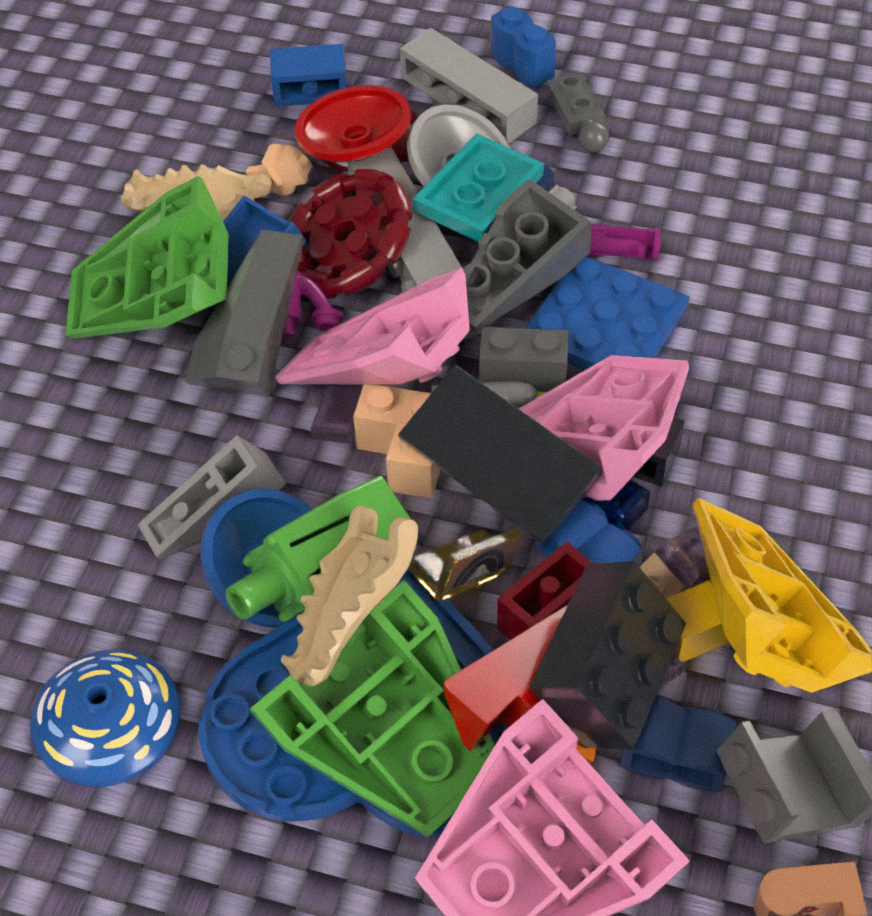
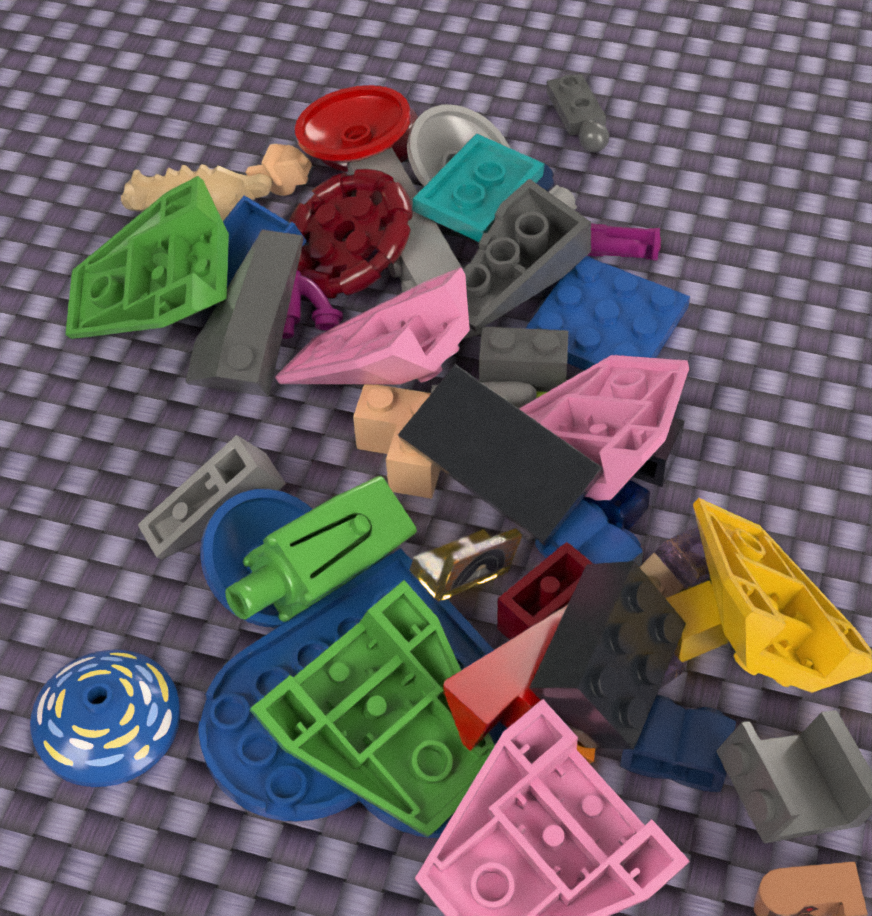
(306, 73): blue brick -> none
(335, 414): clear purple plate -> none
(350, 586): tan animal -> none
(465, 80): light grey brick -> none
(523, 46): blue brick -> none

